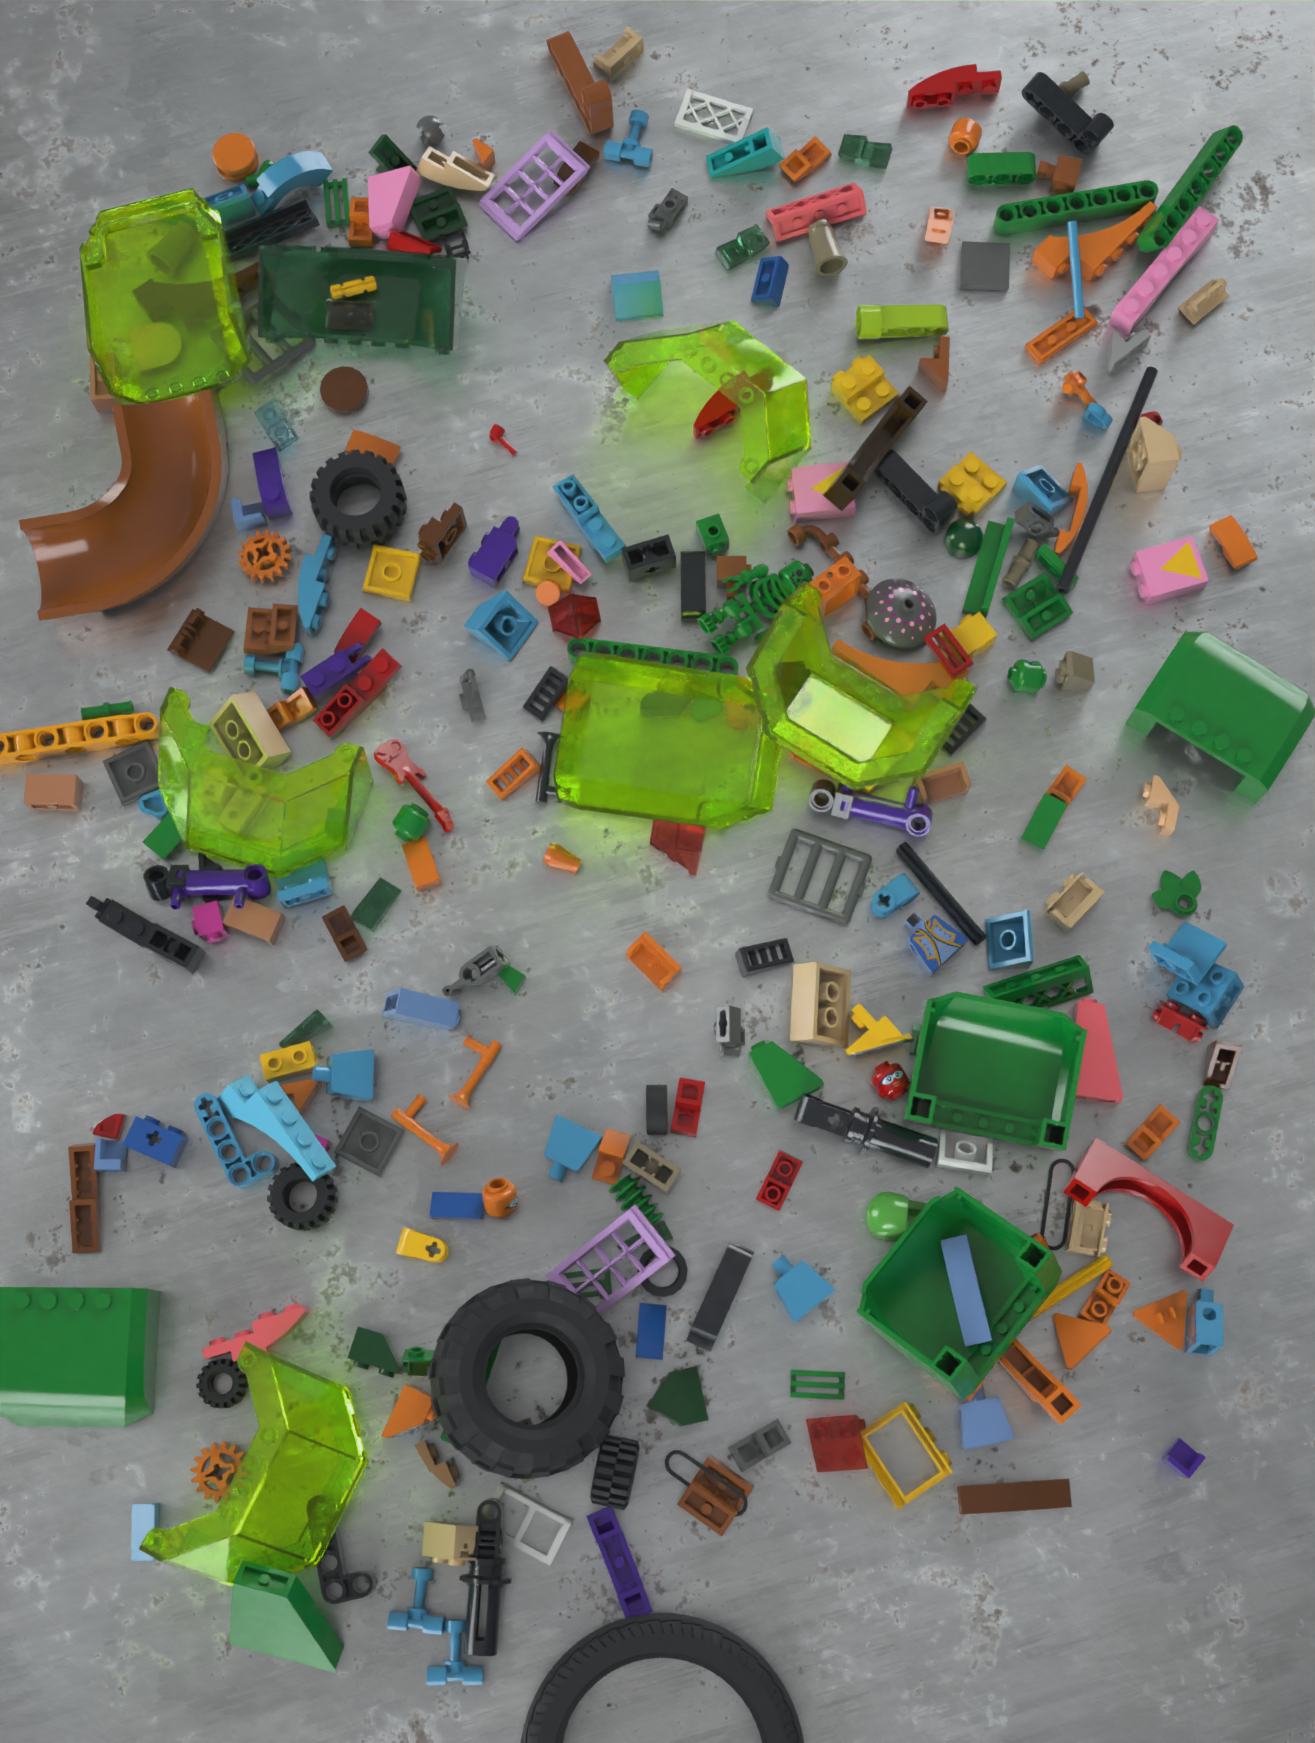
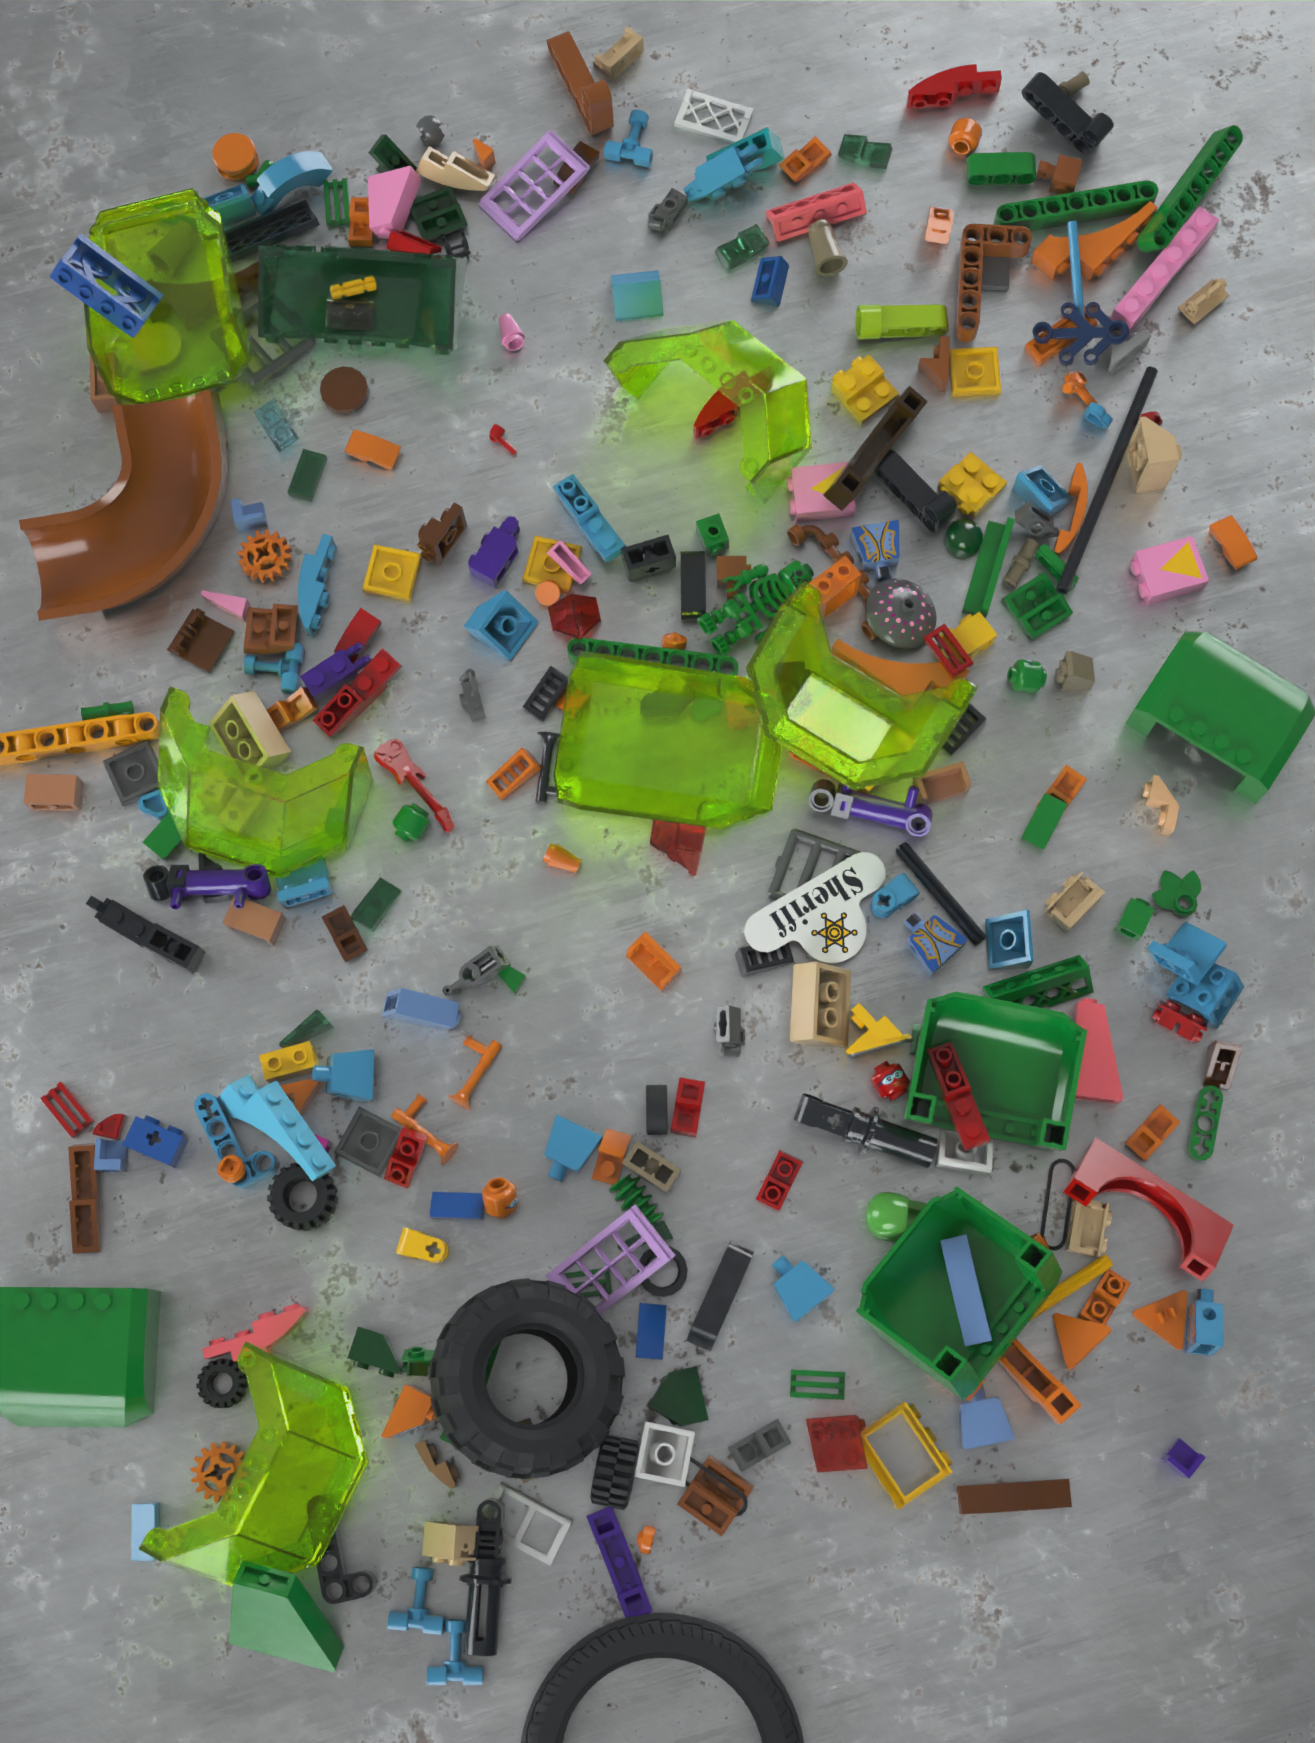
(53, 1093): none -> red tile
(93, 262): none -> blue fence
(209, 922): dark pink brick -> none
(231, 604): none -> bright pink piece
(231, 1168): none -> orange tile
(271, 484): dark purple slope -> none
(307, 475): none -> clear green tile
(350, 471): black tyre -> none
(405, 1157): none -> red slope
(421, 864): orange slope -> none
(510, 333): none -> bright pink cone
(645, 1539): none -> orange tile
(664, 1454): none -> white slope
(674, 641): none -> orange tile
(722, 173): none -> dark azure hinge
(782, 1074): green slope -> none
(821, 913): none -> white sticker
(877, 547): none -> torso
(958, 1096): none -> red slope
(973, 271): none -> dark orange beam
(974, 371): none -> yellow tile
(1084, 333): none -> dark blue plant
(1134, 918): none -> green brick

